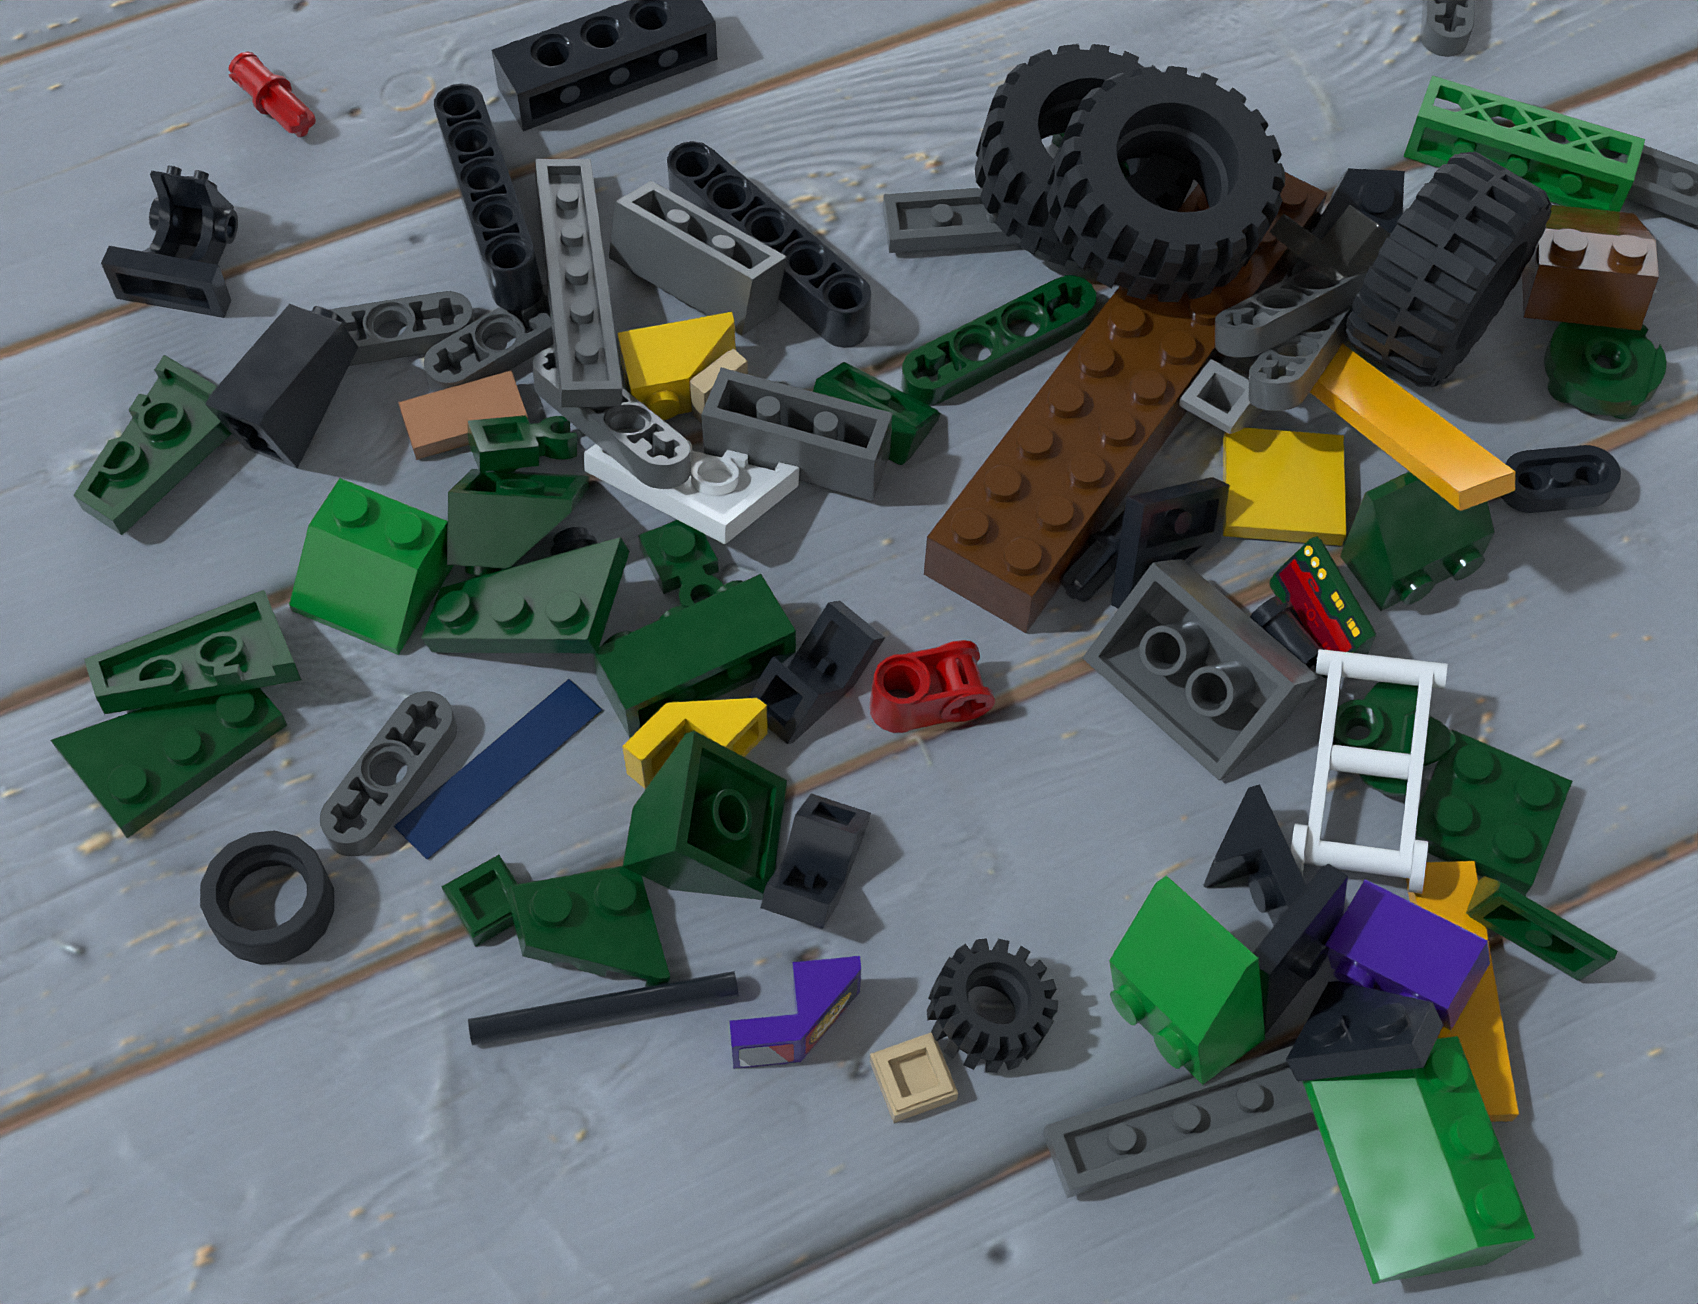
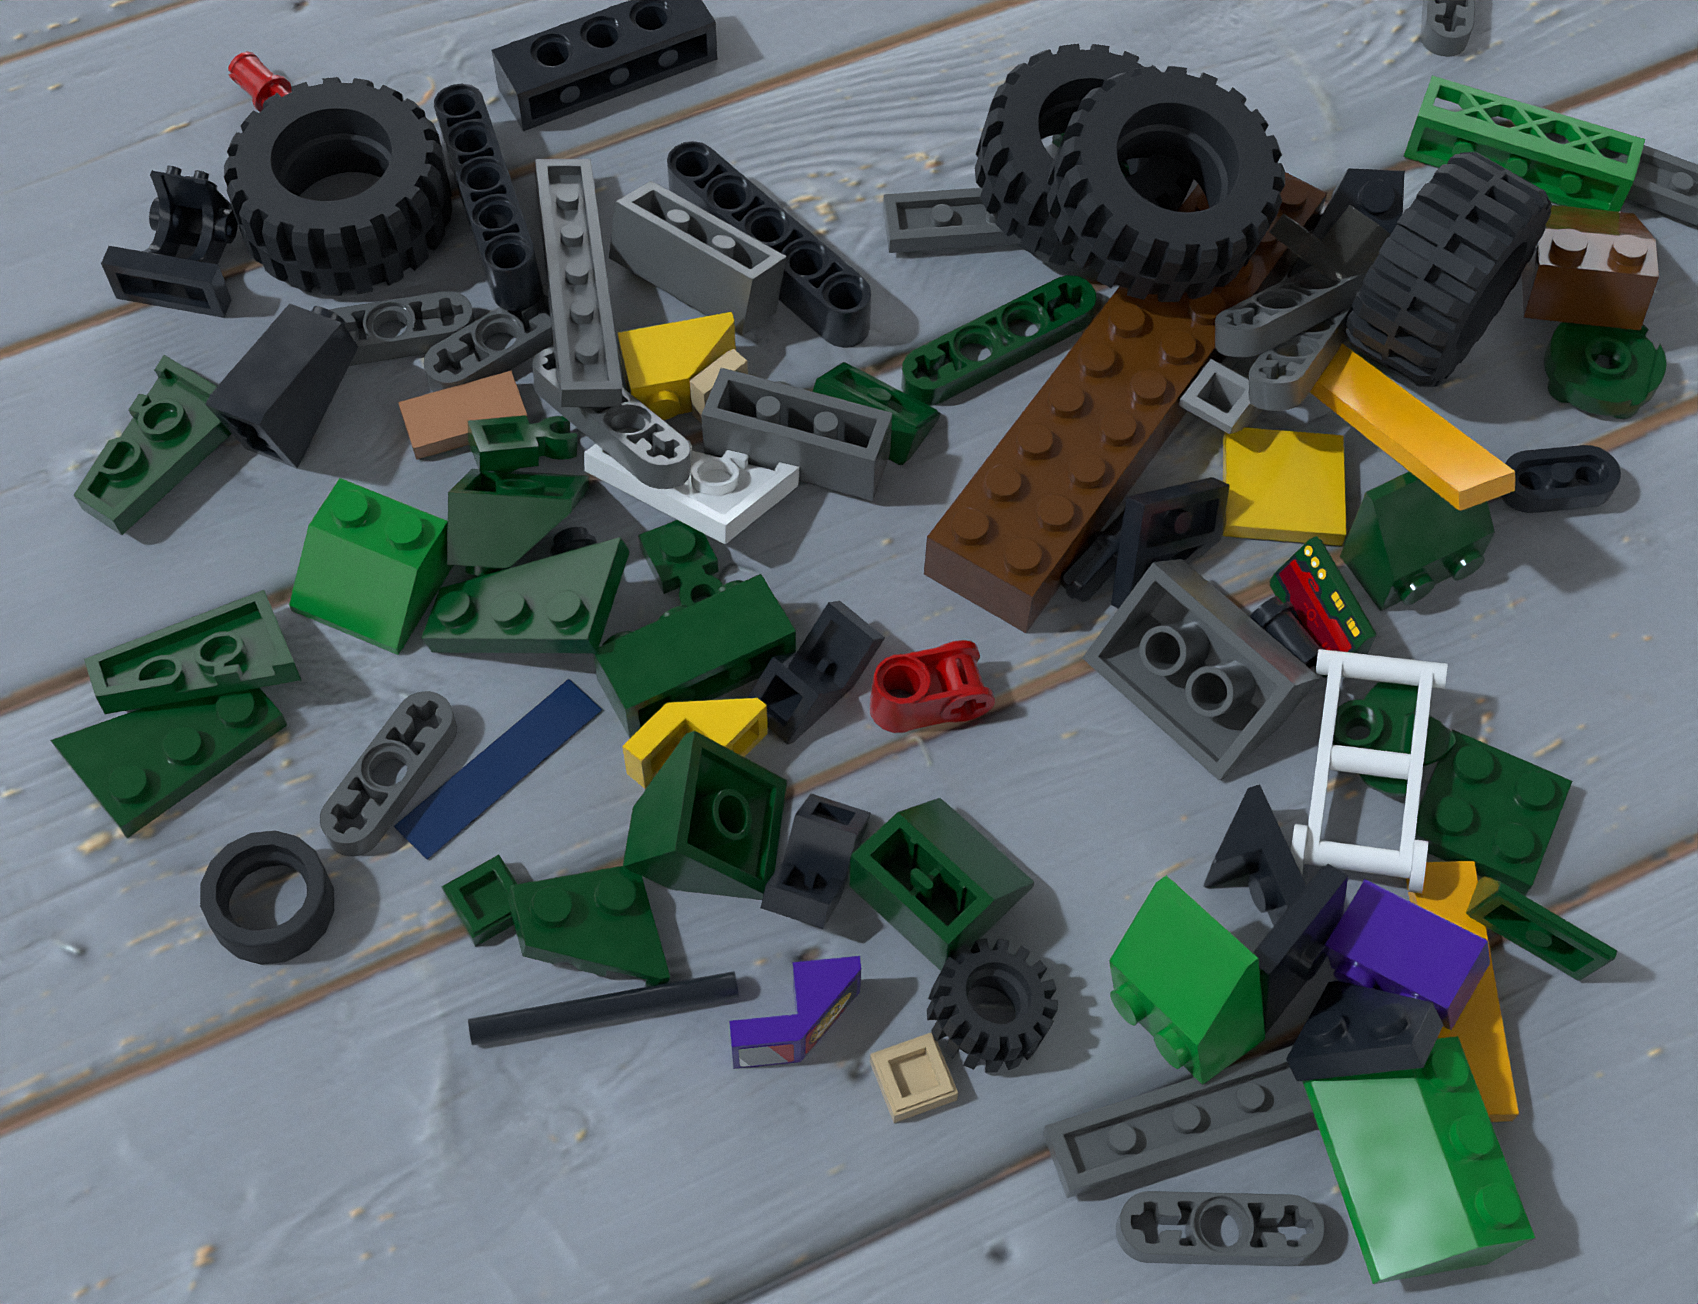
(328, 133): none -> black tyre
(936, 879): none -> dark green slope
(1270, 1207): none -> dark grey beam

